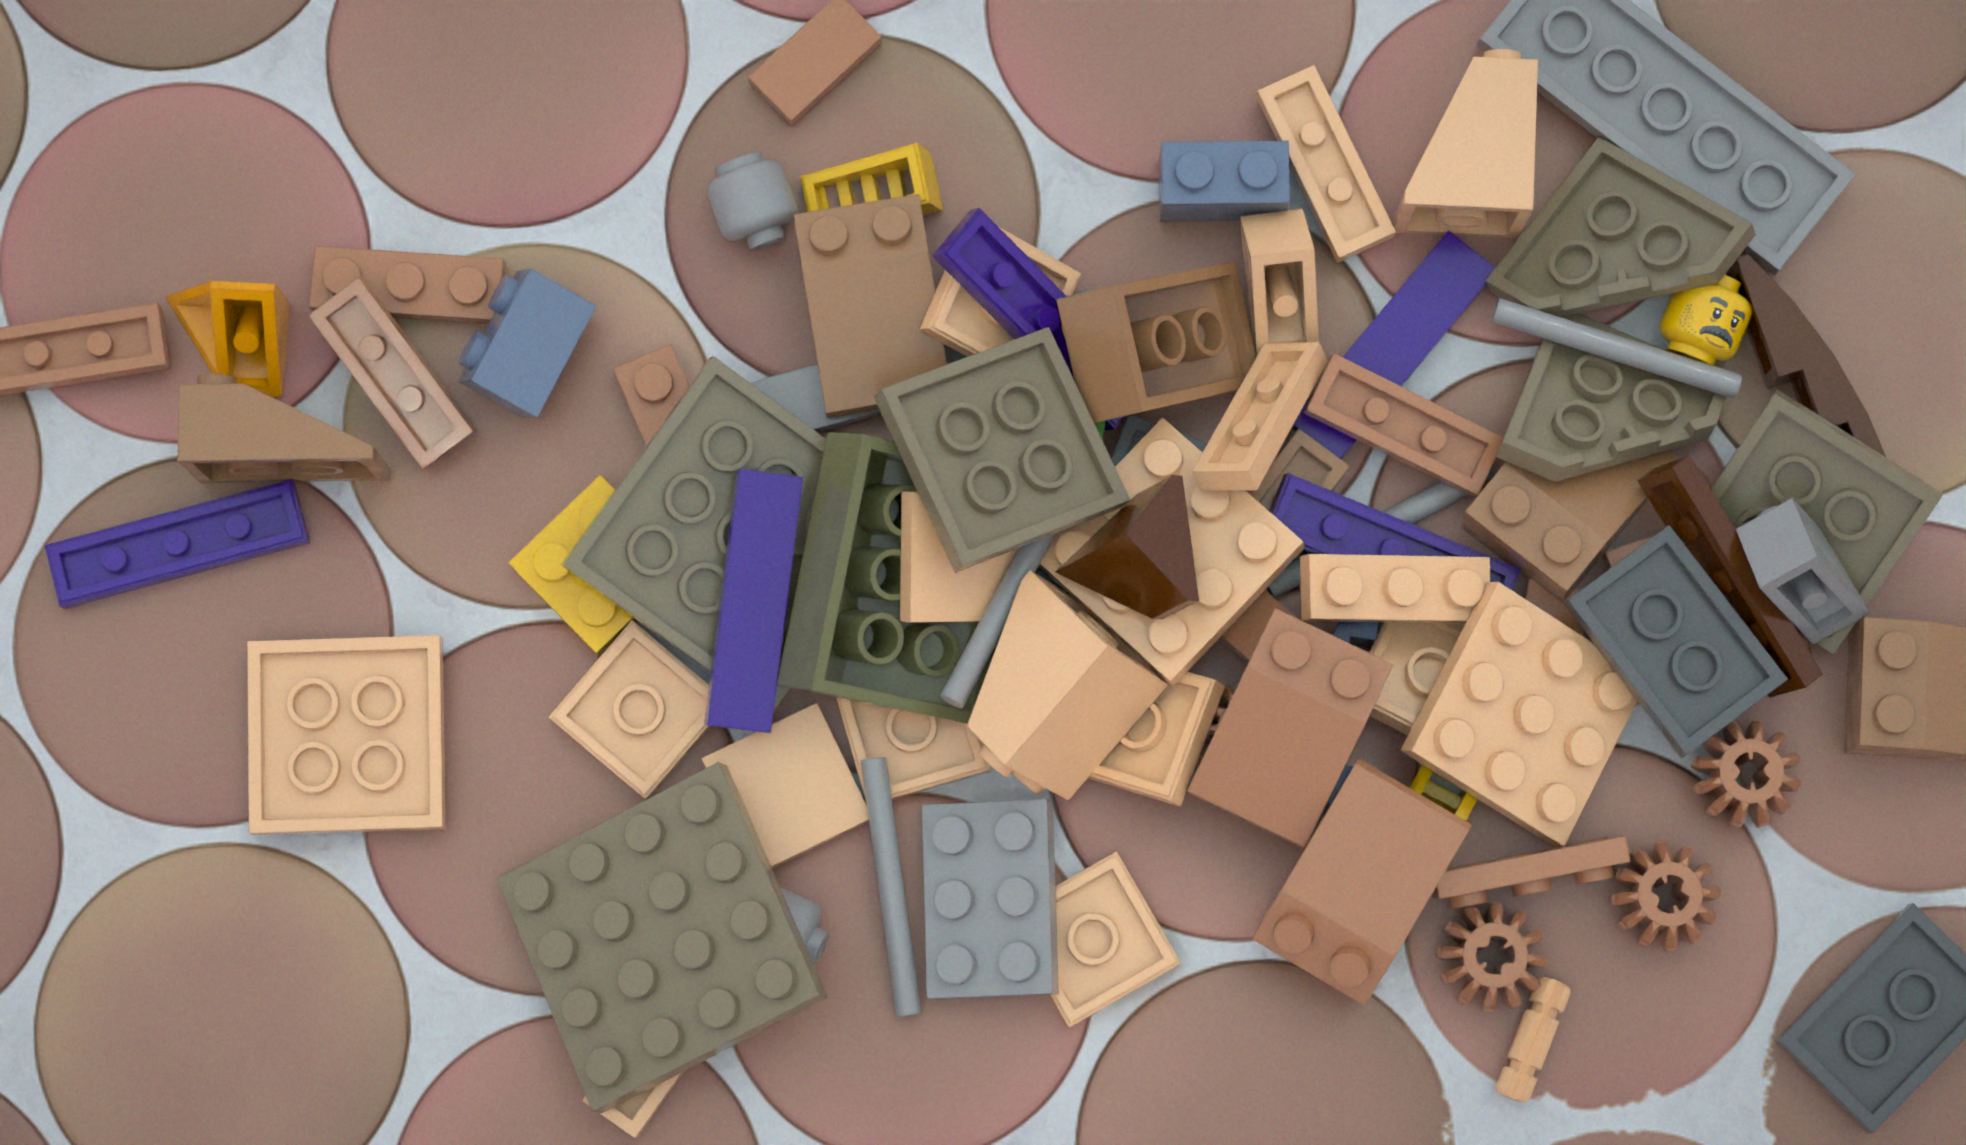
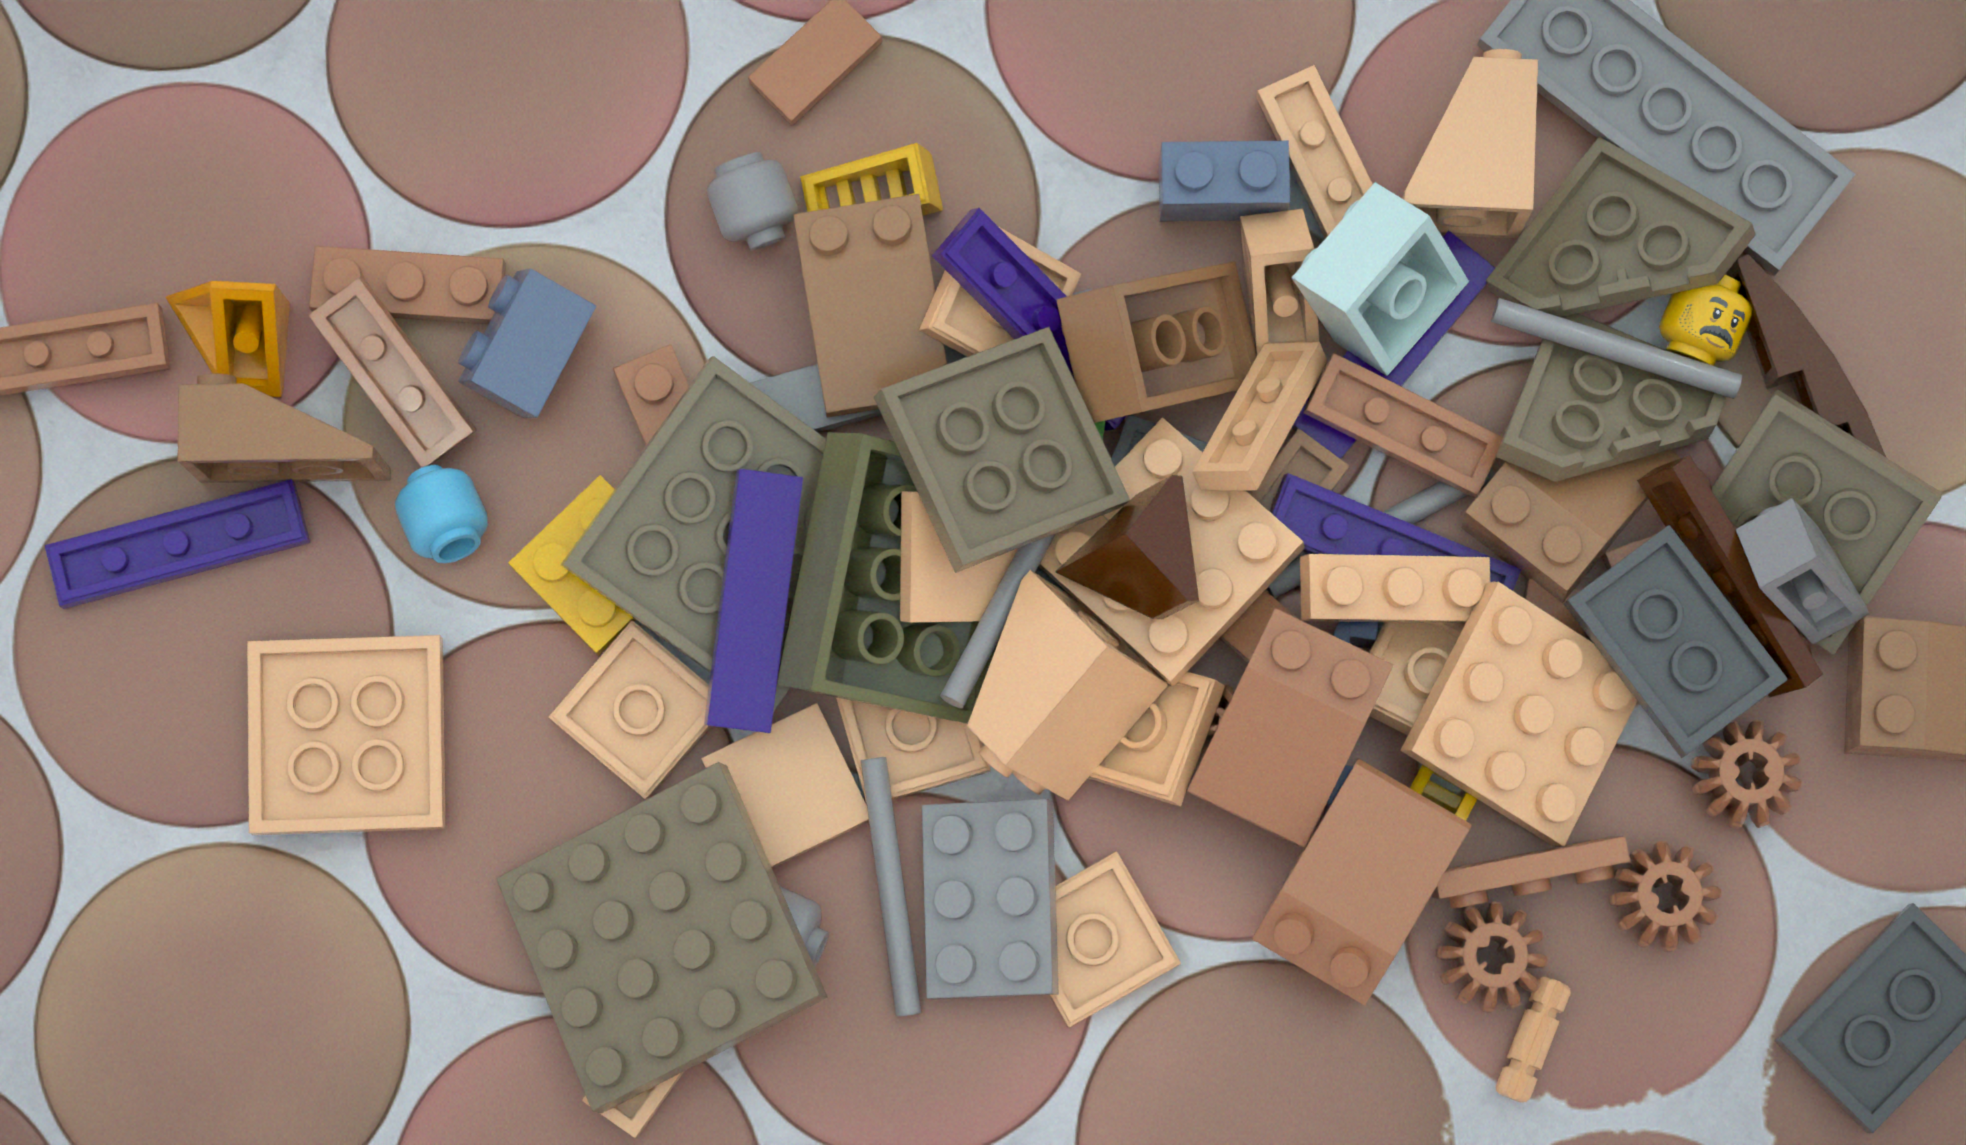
(441, 513): none -> medium azure head
(1380, 278): none -> light aqua brick

